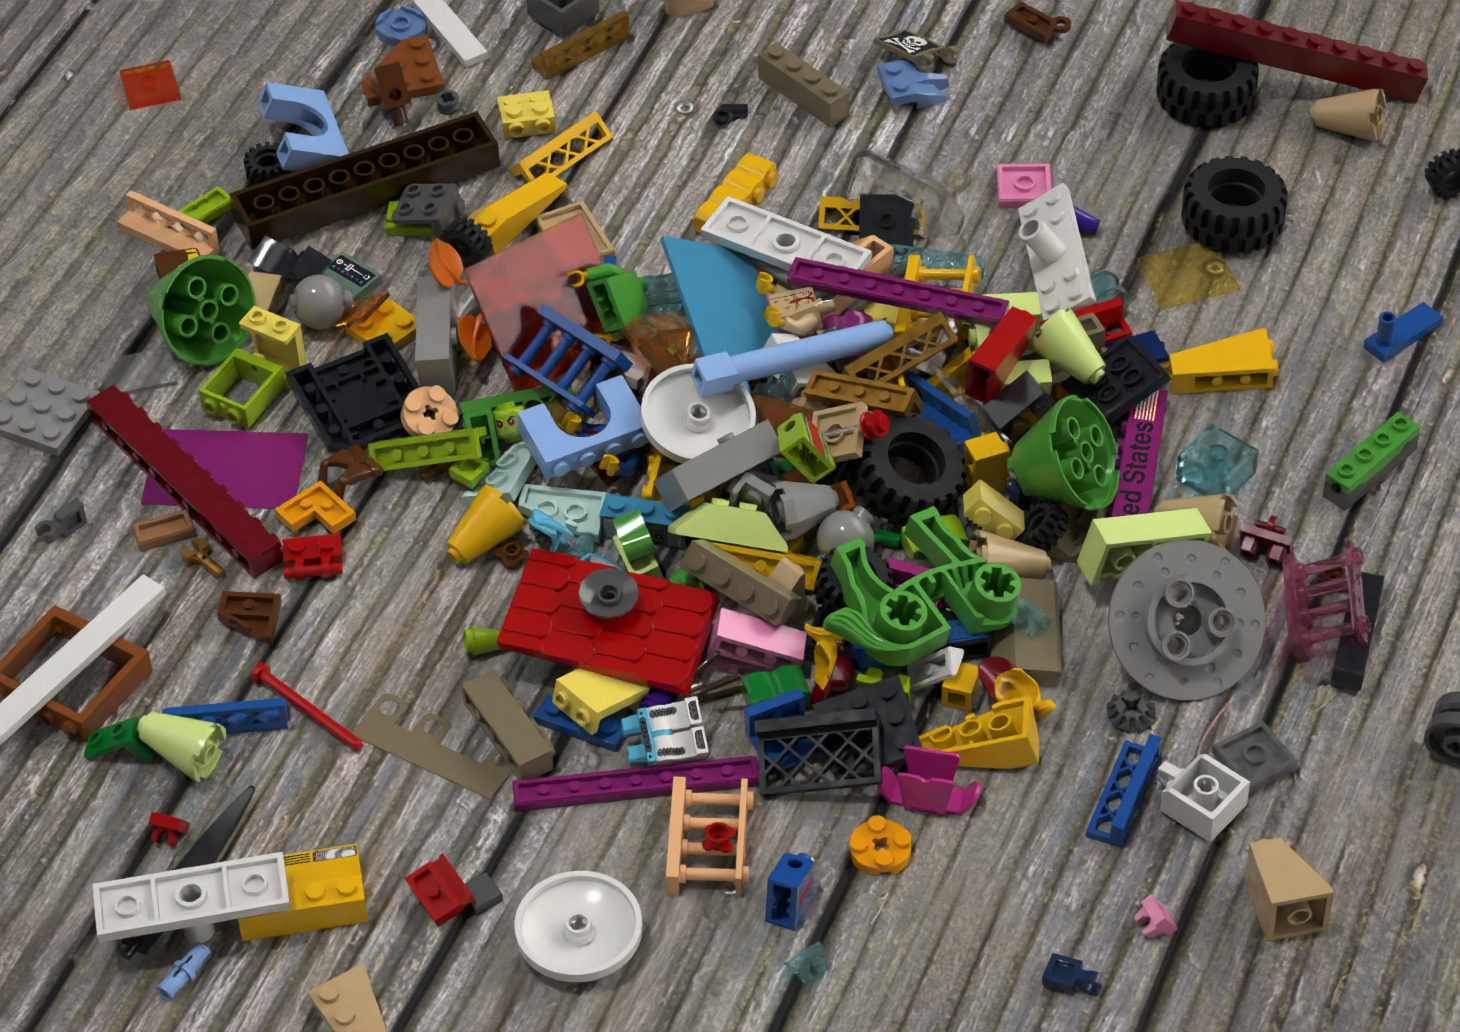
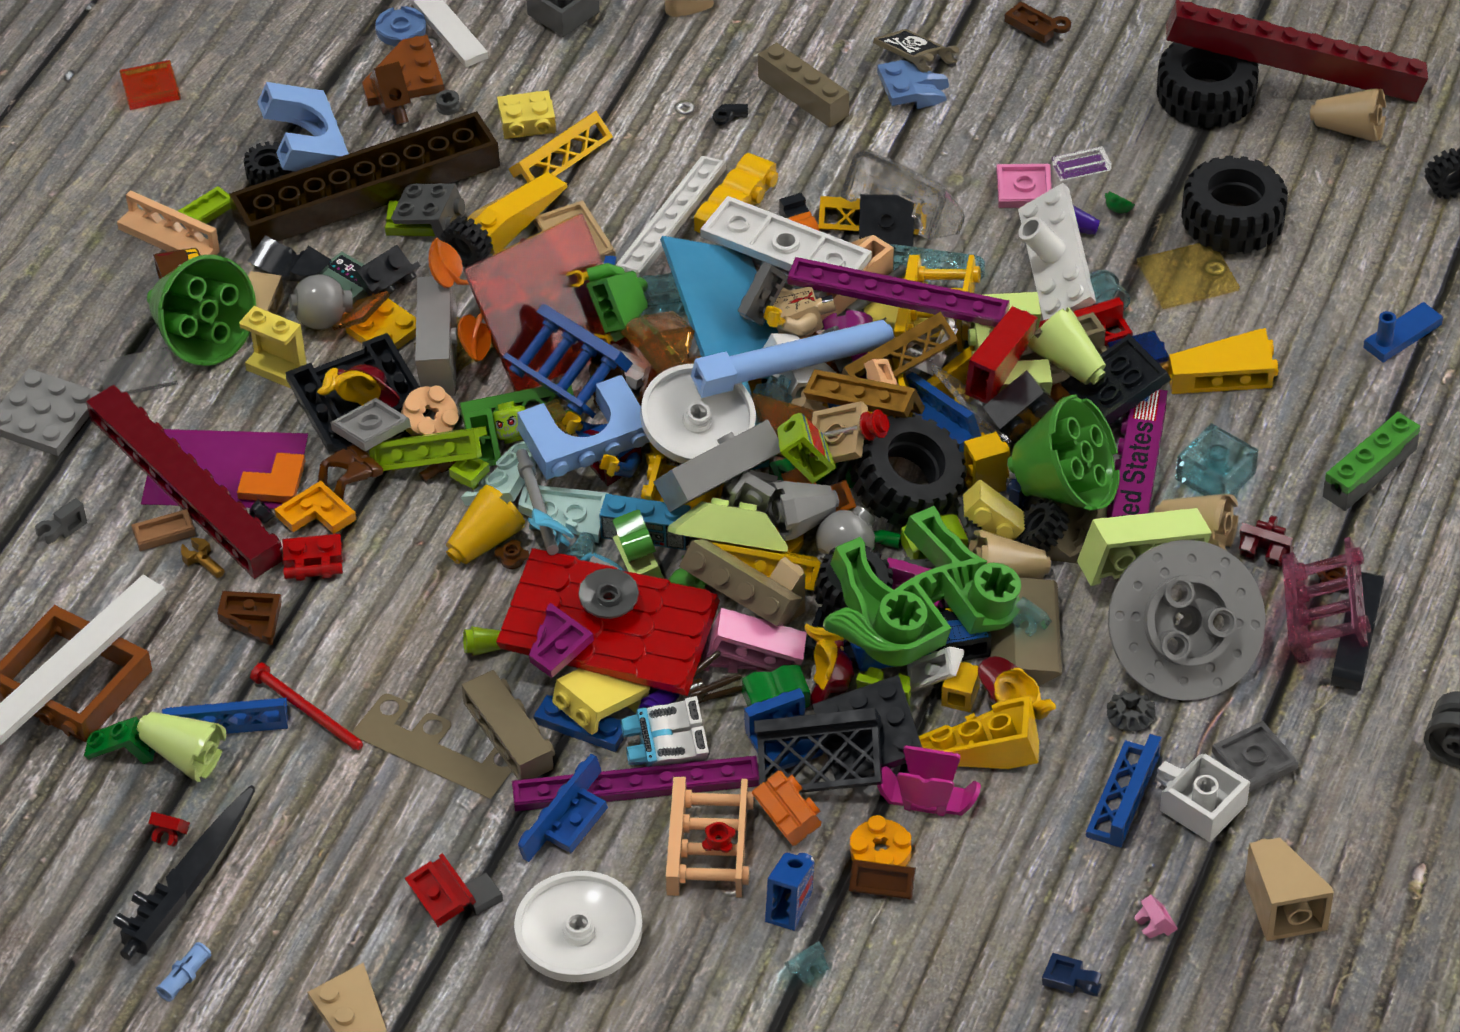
(191, 898): white plate -> none
(249, 367): lime window -> none
(261, 511): none -> black hinge
(275, 486): none -> orange tile
(323, 894): yellow slope -> none
(359, 385): none -> yellow hair
(370, 424): none -> light grey tile
(386, 272): none -> black bracket
(527, 472): none -> light grey bar
(558, 641): none -> magenta wing
(568, 815): none -> blue bracket
(582, 46): pearl gold fence -> none
(672, 215): none -> white tile
(762, 293): none -> dark grey bracket
(787, 808): none -> orange brick
(795, 209): none -> black leg
(880, 371): none -> light nougat plate
(882, 879): none -> reddish brown tile
(1081, 163): none -> clear tile
(1118, 204): none -> green animal

